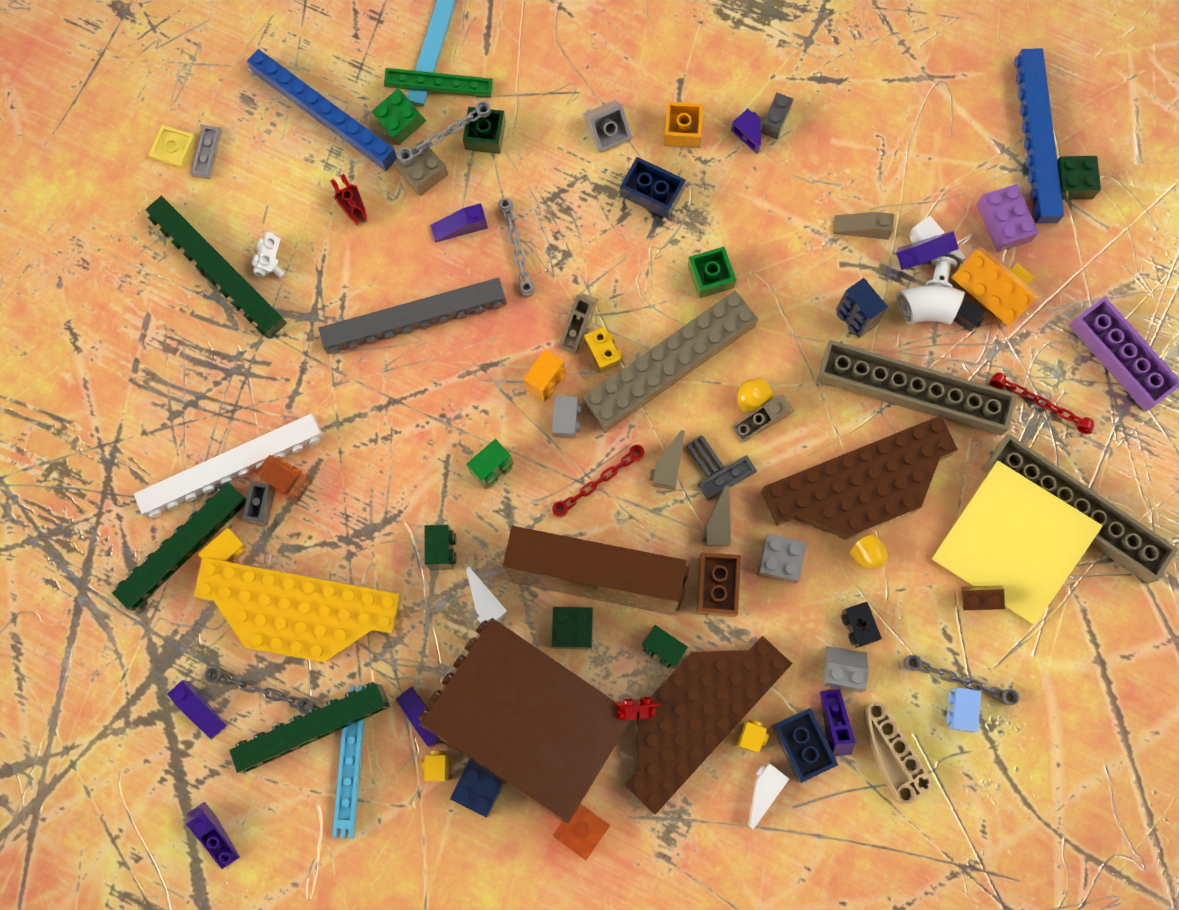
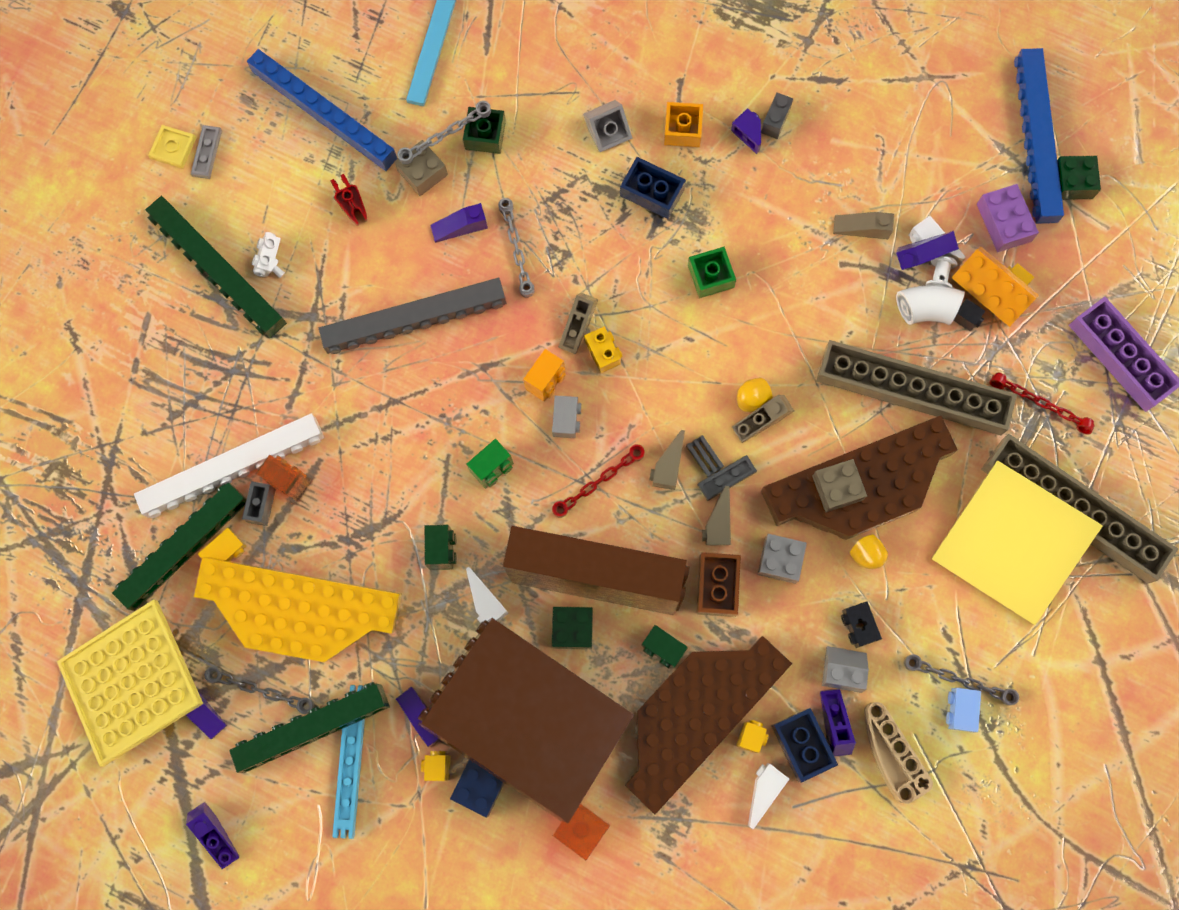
(129, 683): none -> light yellow tile
(398, 116): green brick -> none
(438, 82): green tile -> none
(643, 707): red hinge -> none
(670, 361): dark tan brick -> none
(839, 485): none -> dark tan brick
(861, 308): dark blue brick -> none
(982, 597): reddish brown brick -> none

